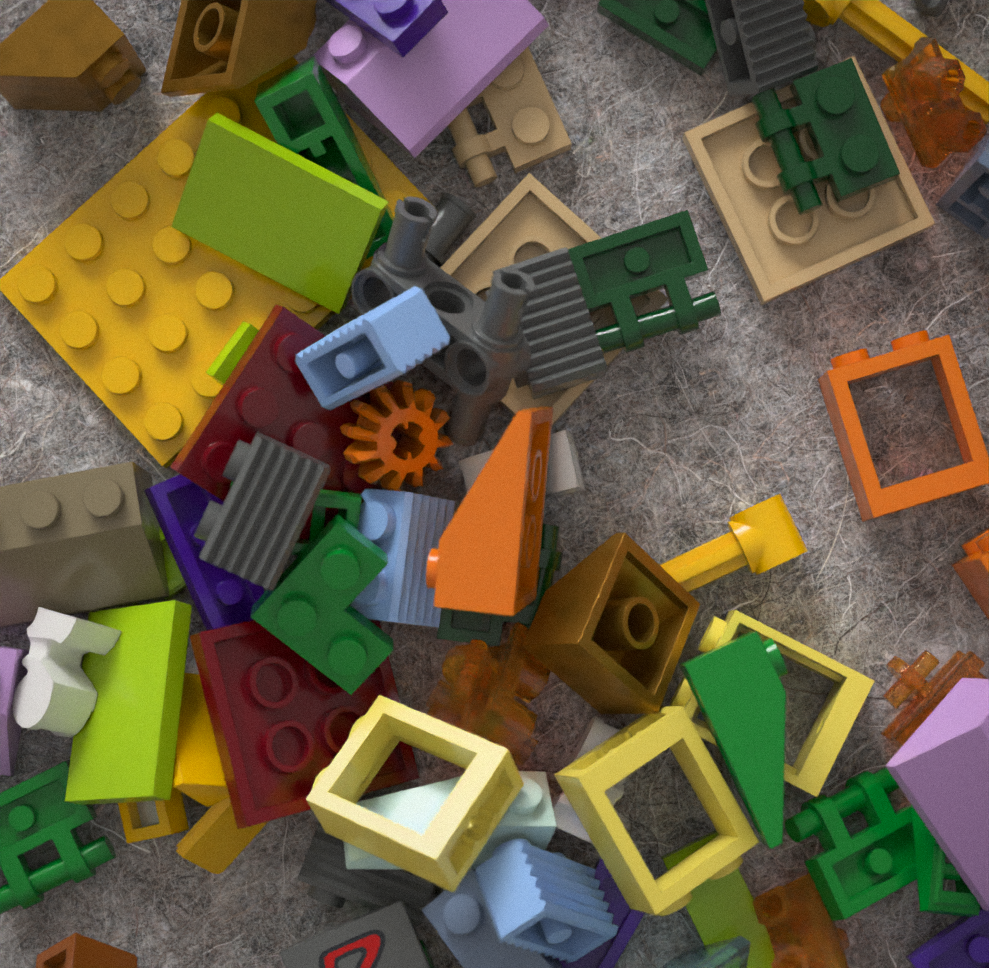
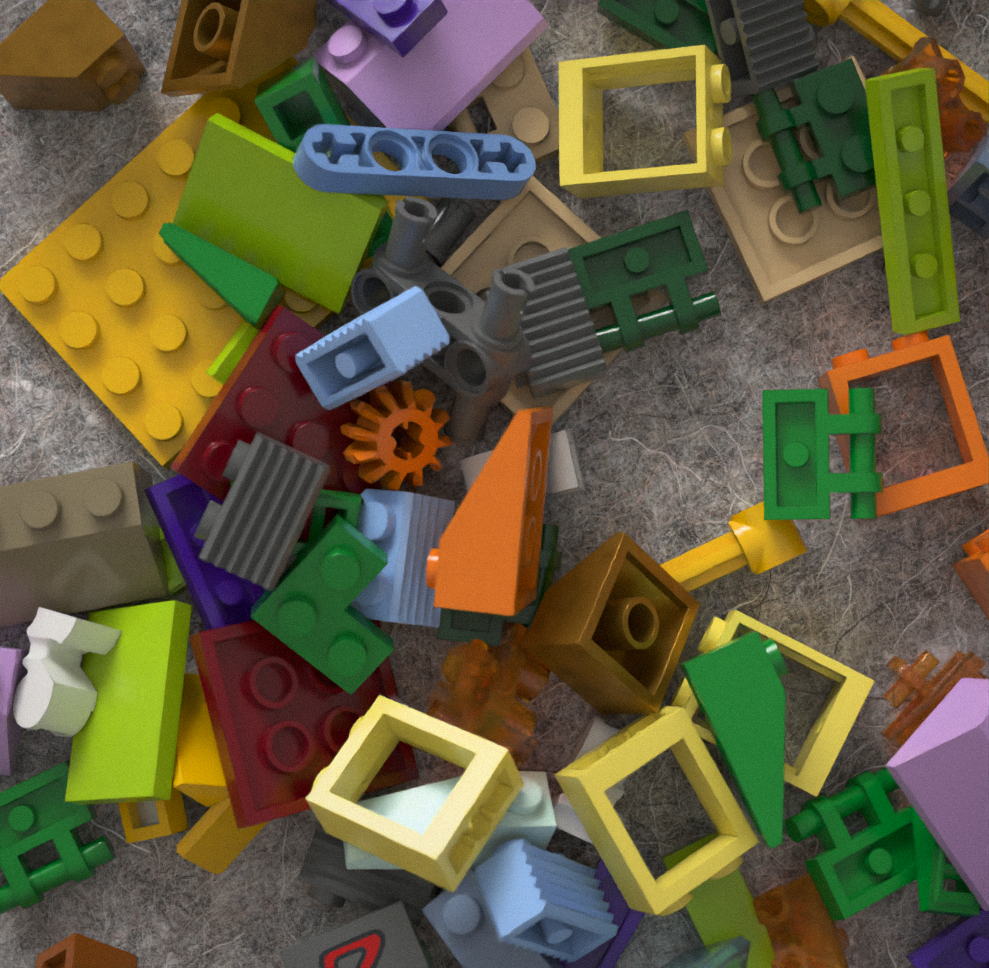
(238, 283): none -> green slope
(501, 159): none -> medium blue beam
(582, 120): none -> light yellow window
(799, 454): none -> green plate
(913, 200): none -> lime plate

